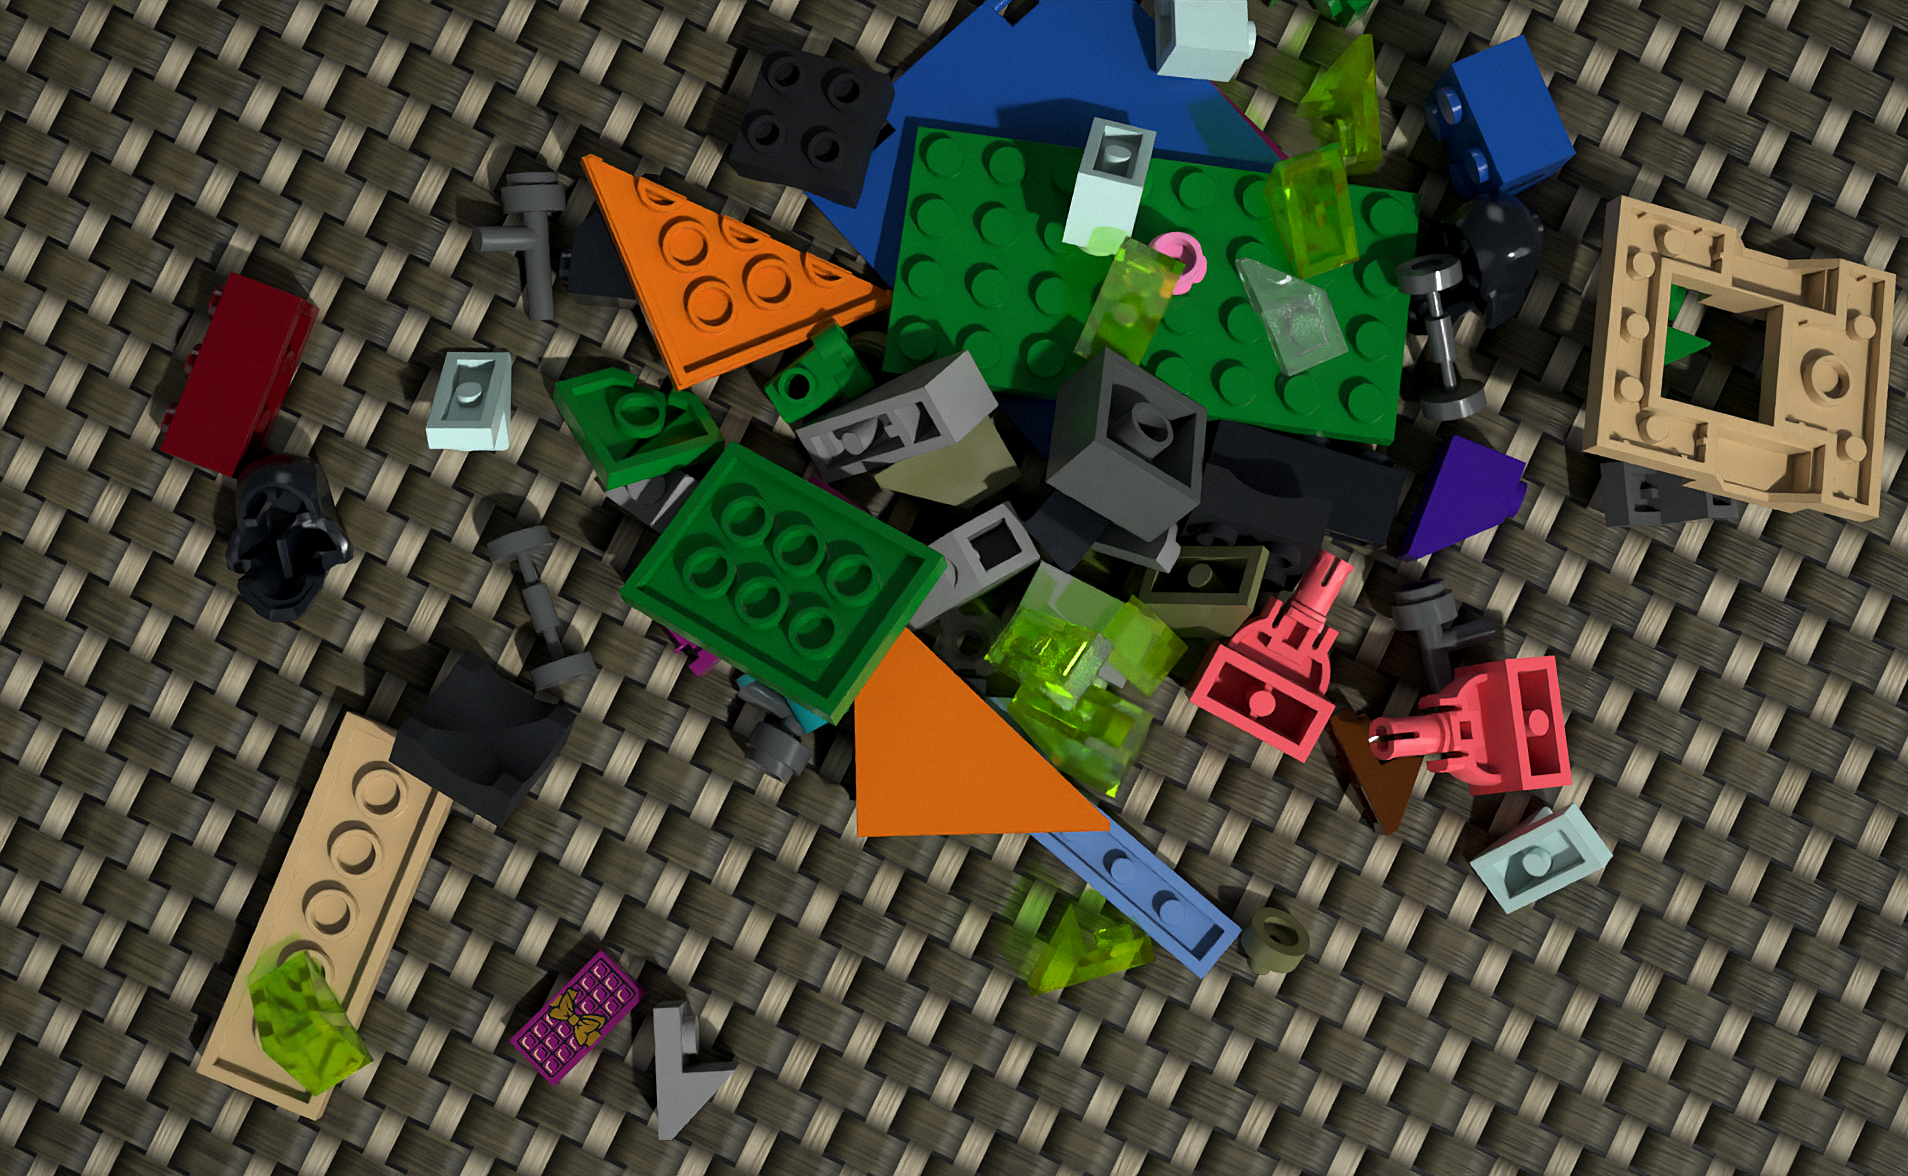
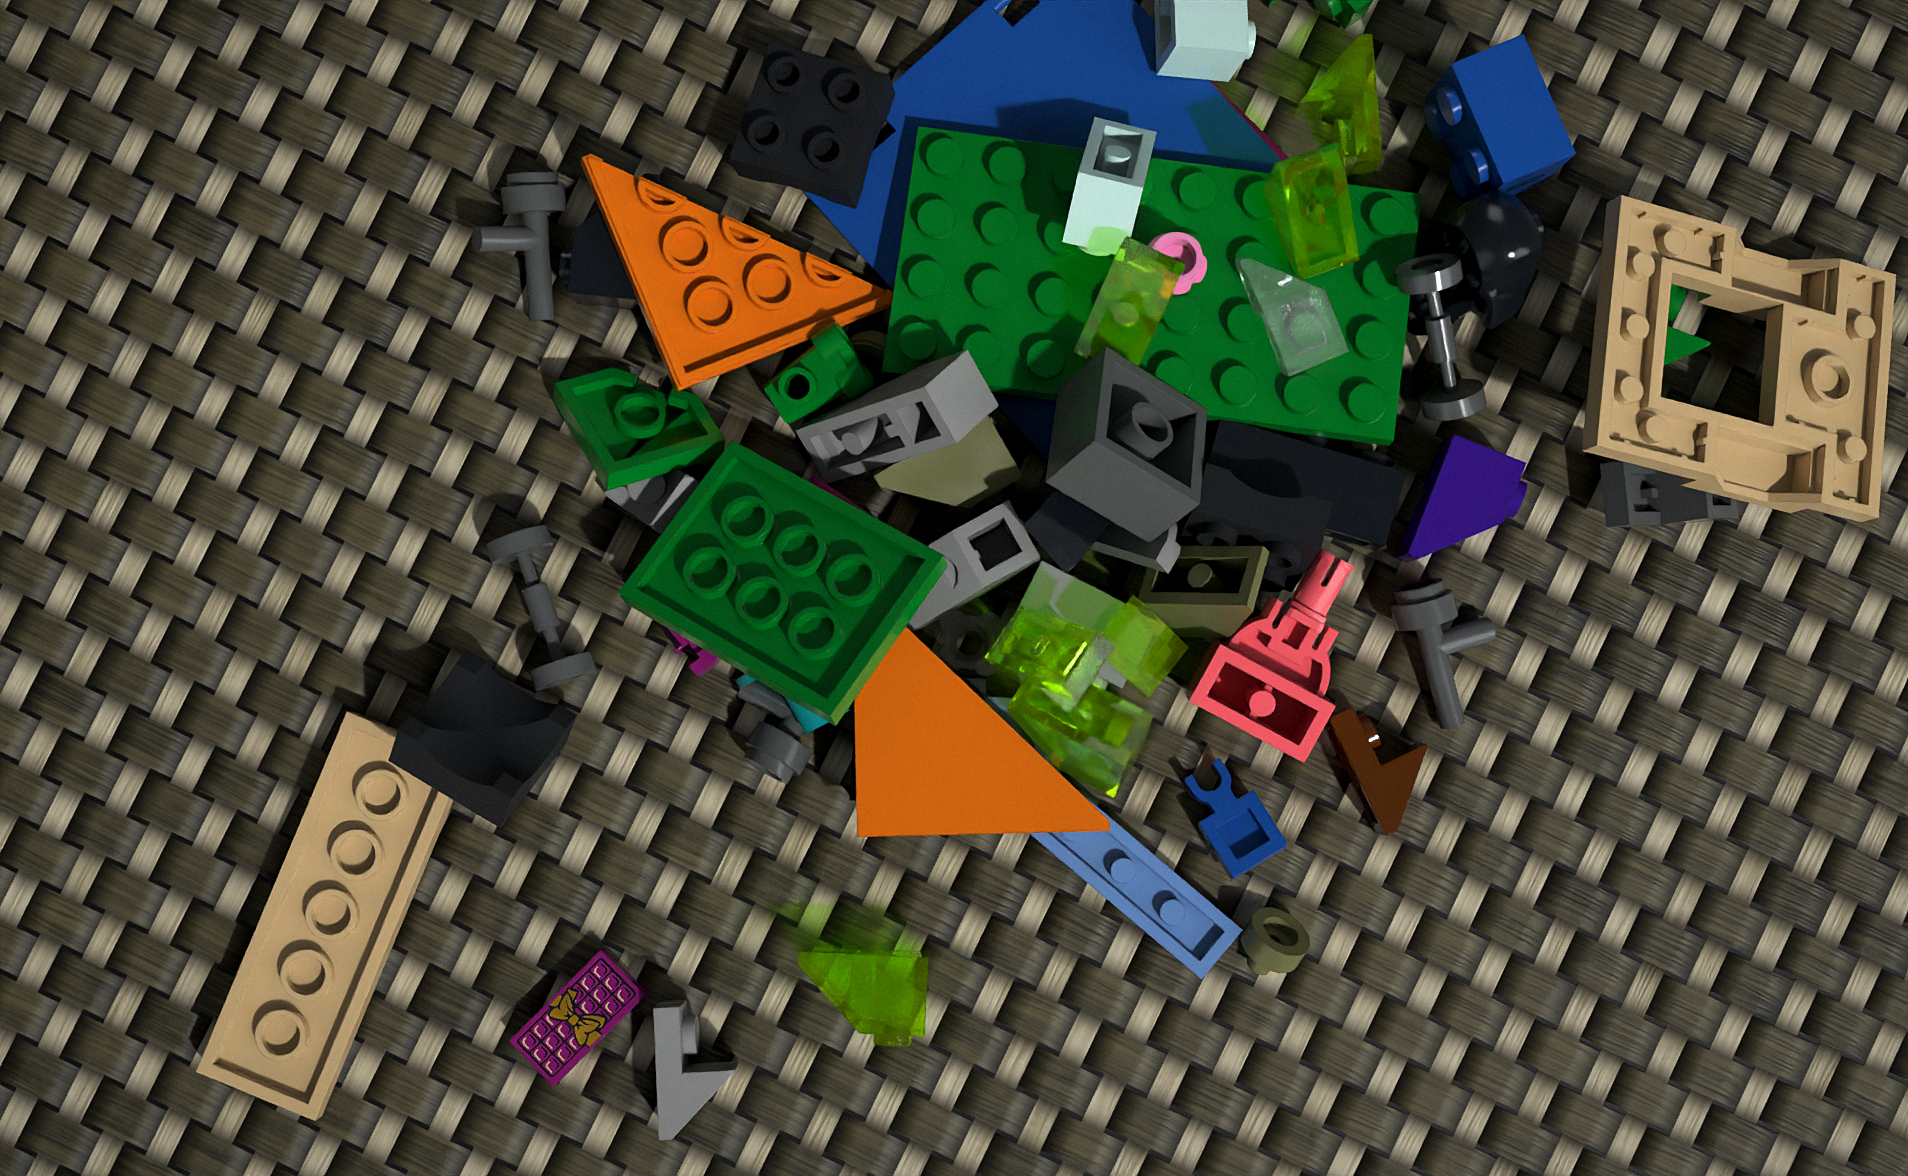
(238, 375): dark red brick -> none
(284, 535): black head -> none
(306, 1026): clear neon green slope -> none
(472, 403): light aqua slope -> none
(873, 989): none -> clear neon green slope
(1067, 962): clear neon green slope -> none
(1239, 828): none -> blue plate
(1495, 726): coral brick -> none
(1541, 857): light aqua slope -> none

